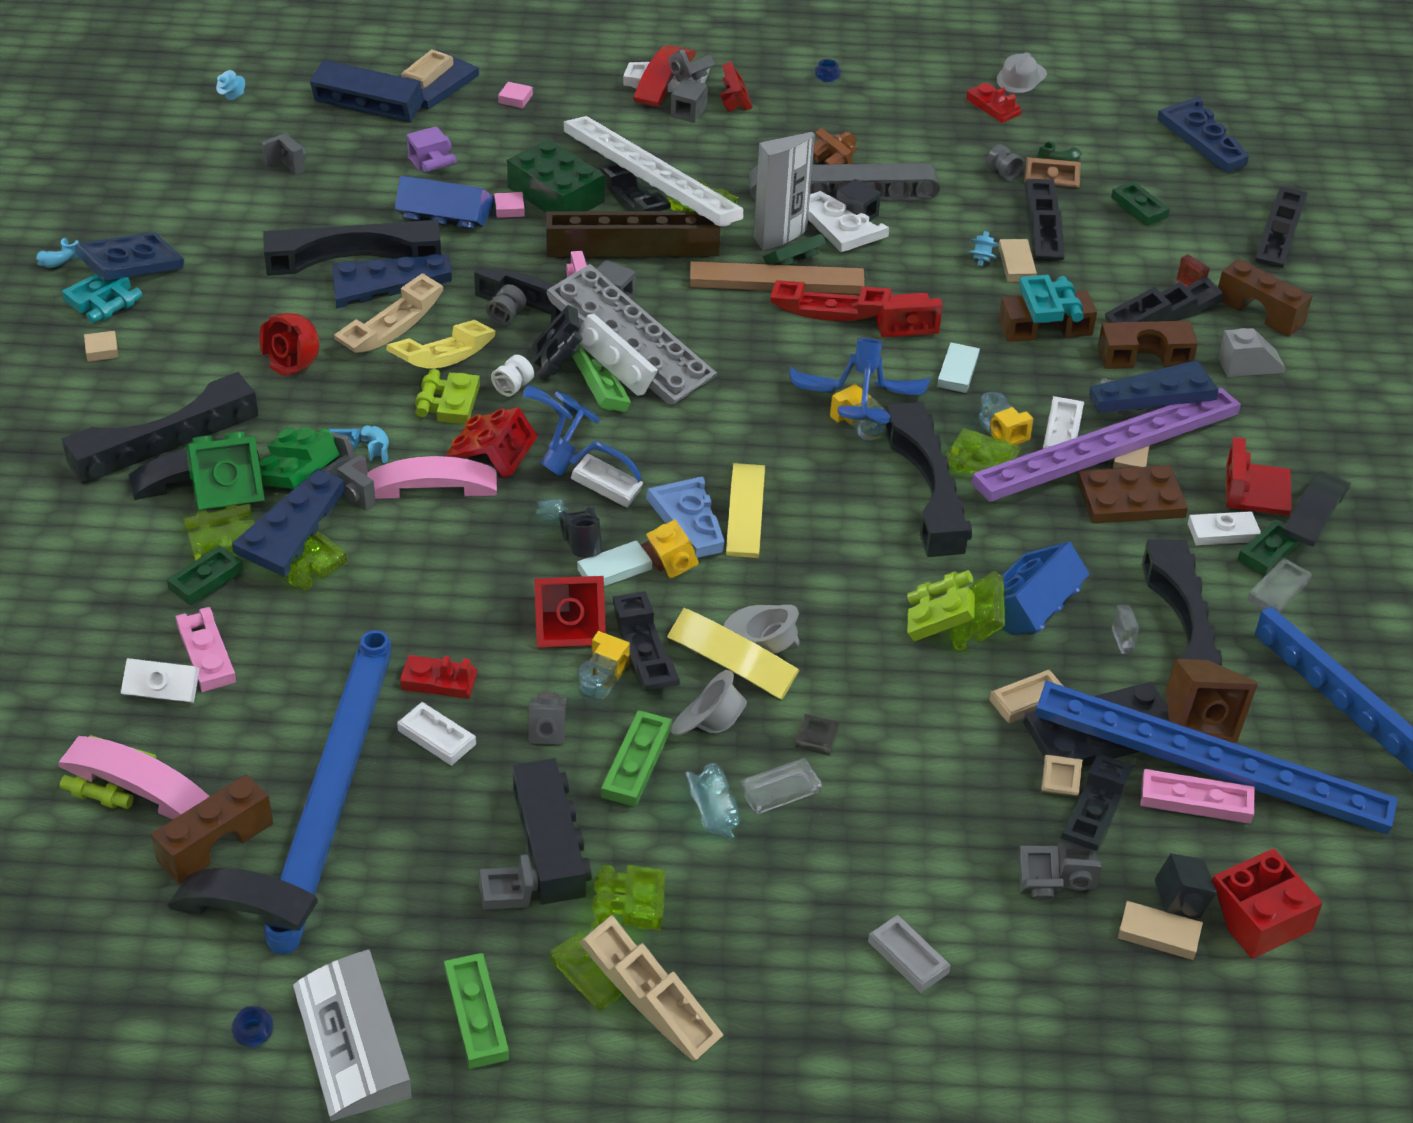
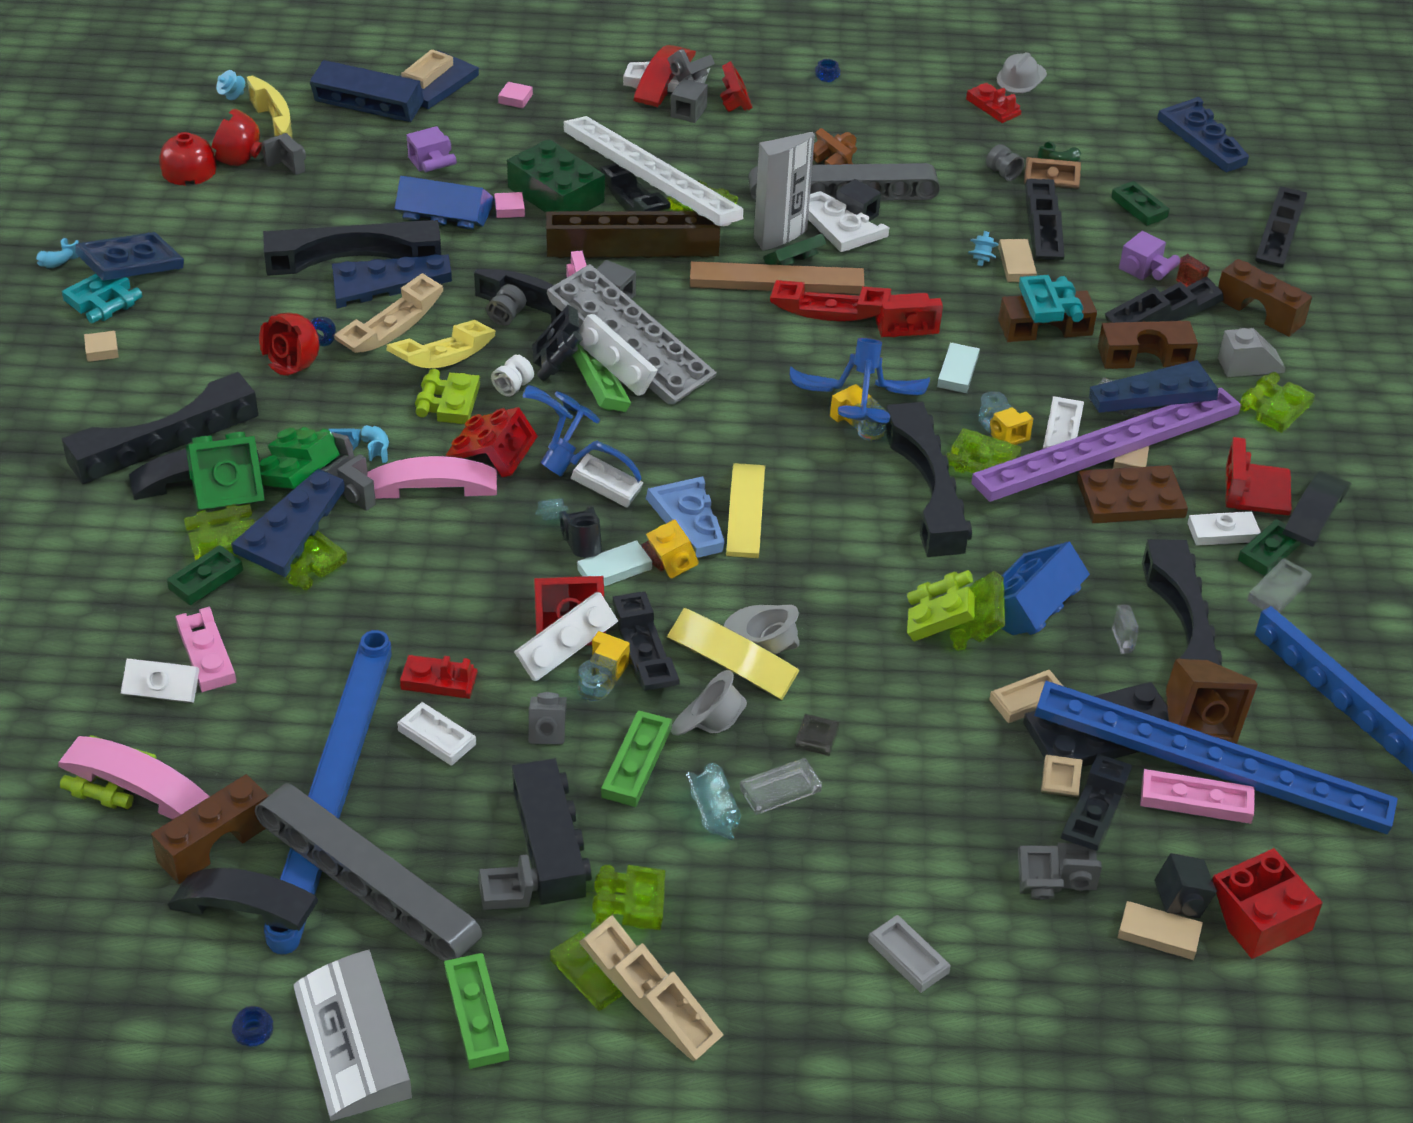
(187, 159): none -> red cylinder
(237, 139): none -> red cylinder
(267, 98): none -> light yellow slope
(327, 327): none -> clear blue plate
(368, 873): none -> dark grey beam
(565, 636): none -> white plate
(1145, 256): none -> medium lavender brick
(1284, 404): none -> clear neon green plate

